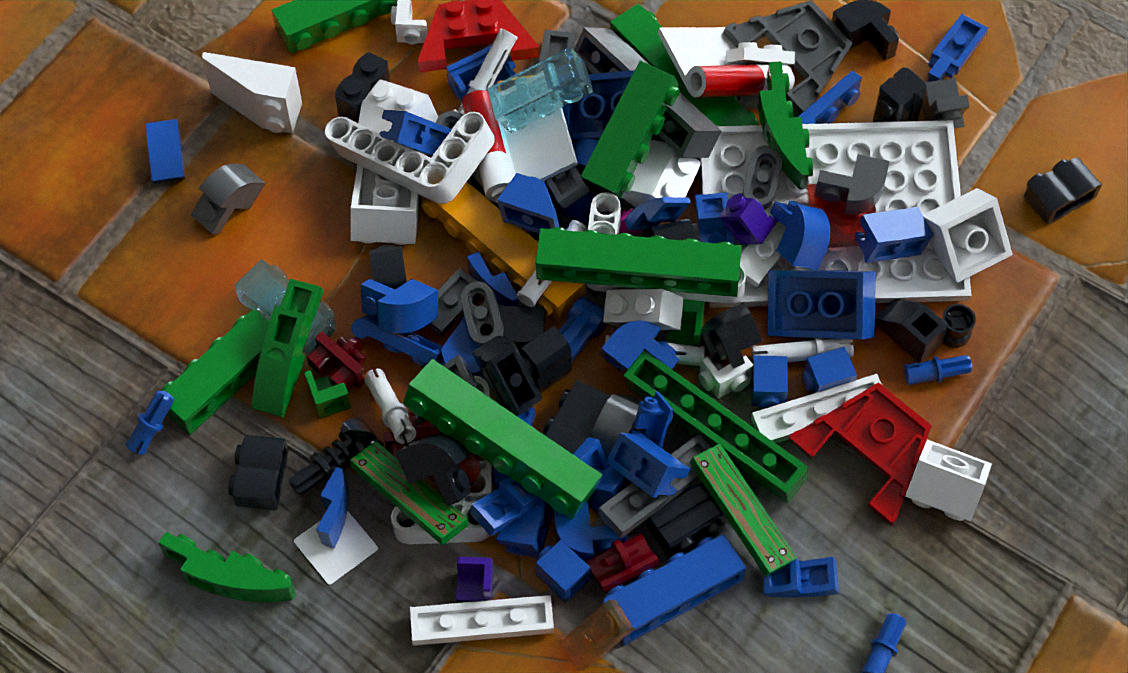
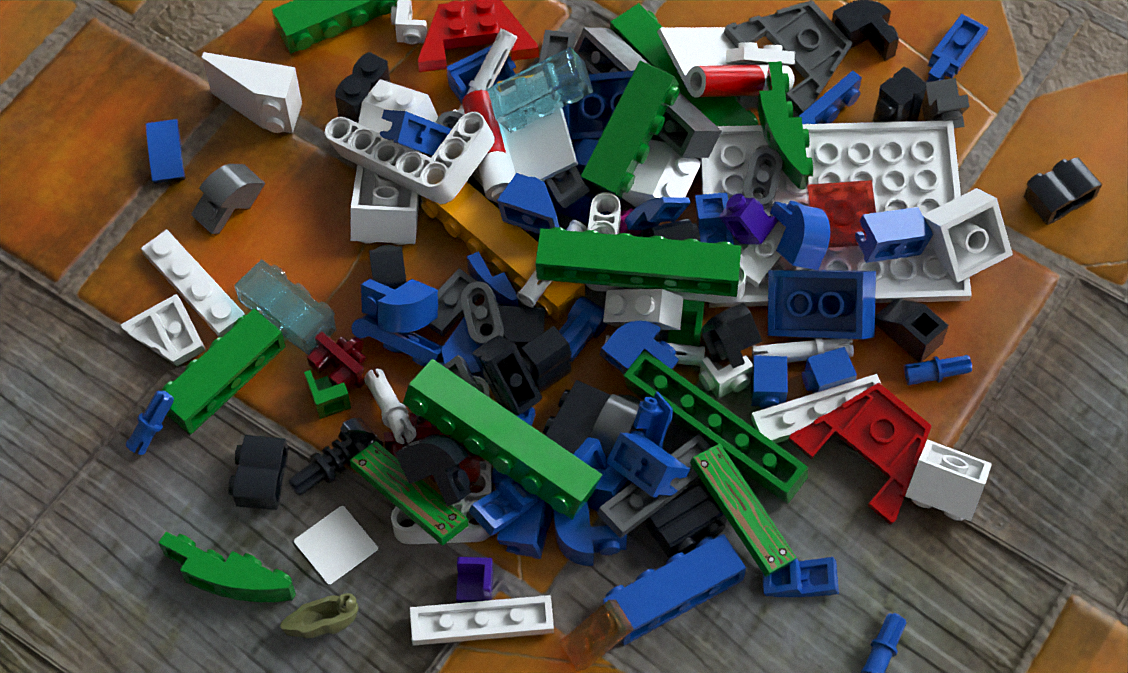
(166, 331): none -> white wing
(192, 283): none -> white plate
(283, 347): green slope -> none
(321, 617): none -> olive arm
(335, 500): blue slope -> none
(562, 570): blue brick -> none
(622, 562): dark red hips -> none
(859, 191): dark grey brick -> none
(961, 323): black wheel -> none

